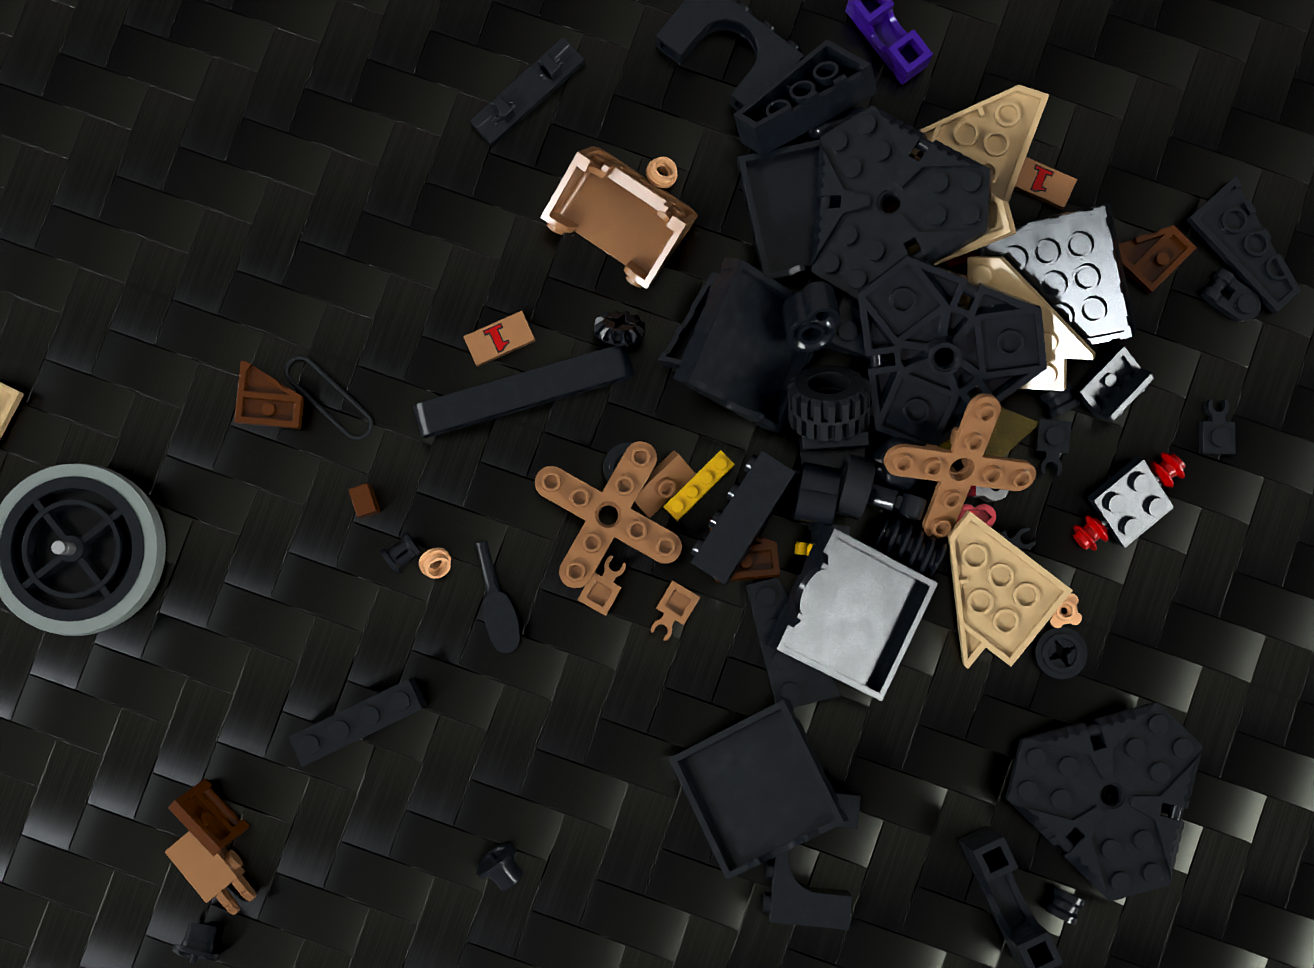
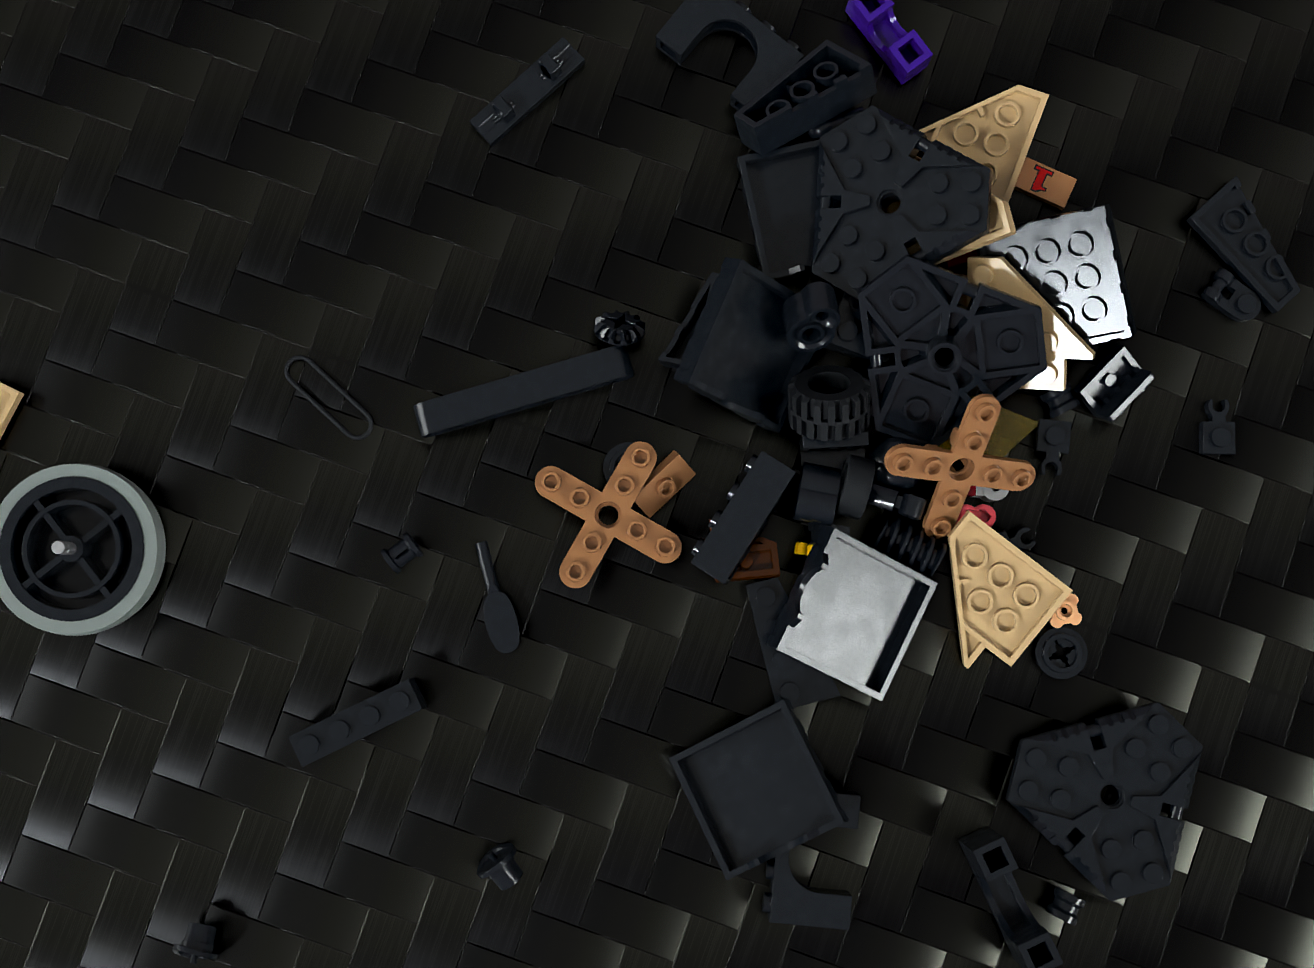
(208, 817): reddish brown plate -> none
(211, 874): medium nougat hinge -> none
(266, 401): reddish brown wing -> none
(364, 500): reddish brown piece -> none
(435, 563): light nougat plate -> none
(499, 338): medium nougat tile -> none
(602, 590): medium nougat plate -> none
(619, 213): medium nougat windscreen -> none
(666, 167): light nougat plate -> none
(676, 605): medium nougat plate -> none
(698, 486): yellow piece -> none
(1130, 502): plate -> none
(1154, 256): reddish brown wing -> none

